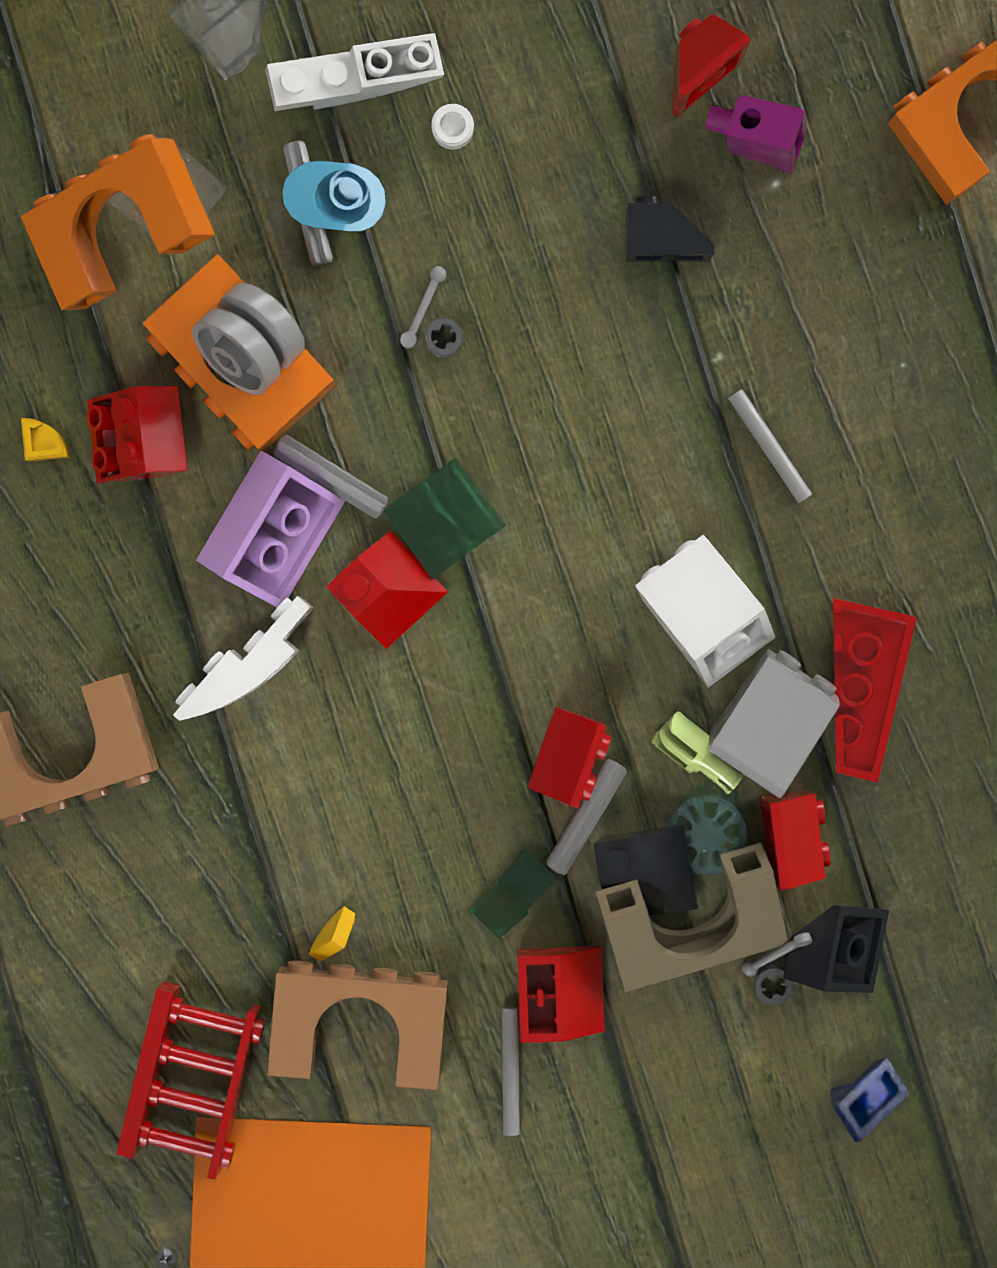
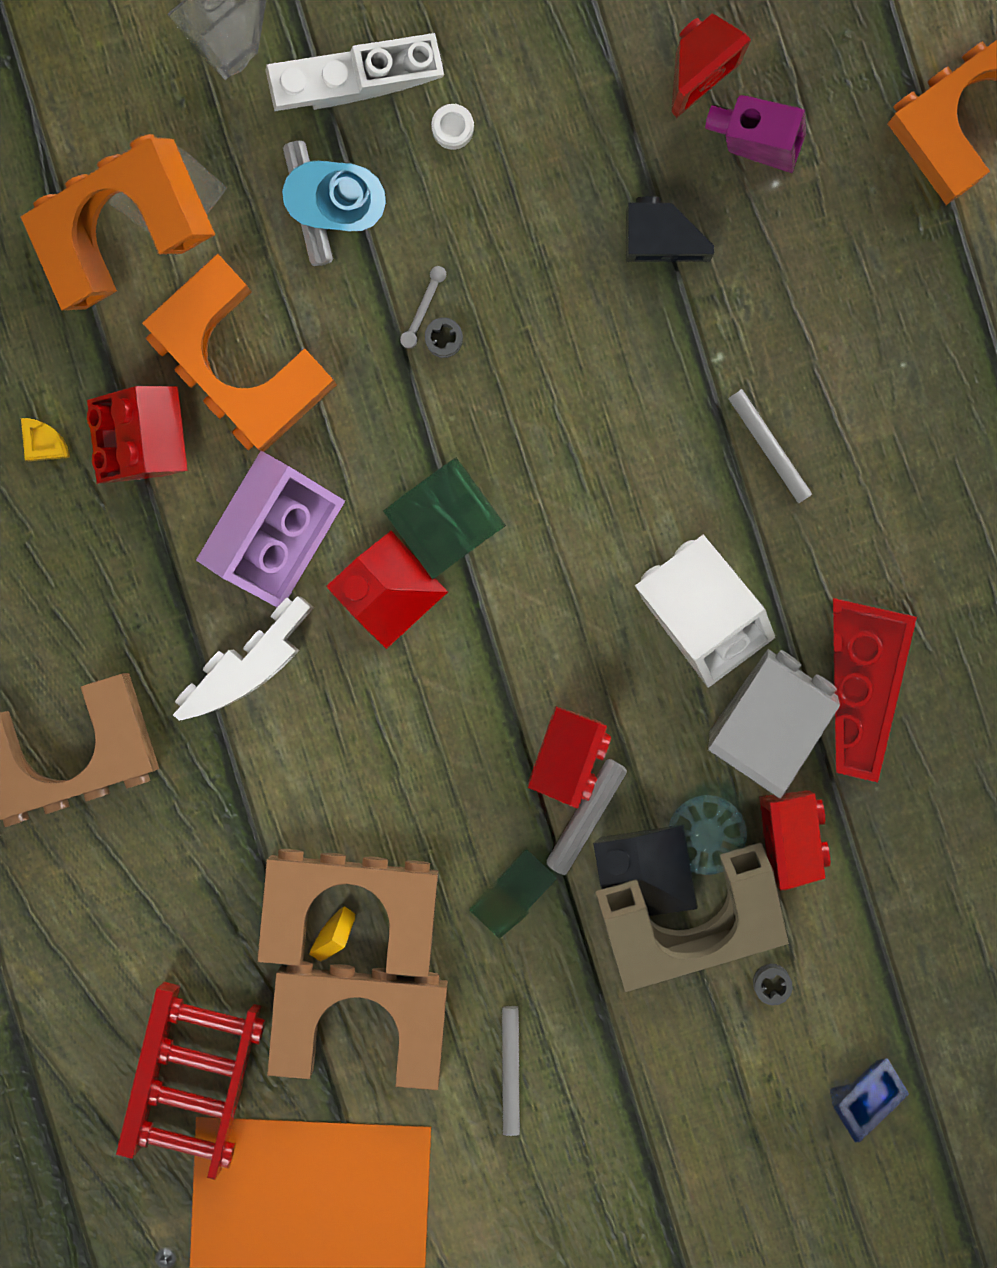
(248, 338): light grey wheel -> none
(330, 476): light grey axle -> none
(404, 891): none -> medium nougat arch
(560, 993): red slope -> none
(689, 748): yellowish green arm -> none
(751, 967): light grey hinge -> none
(842, 951): black slope -> none

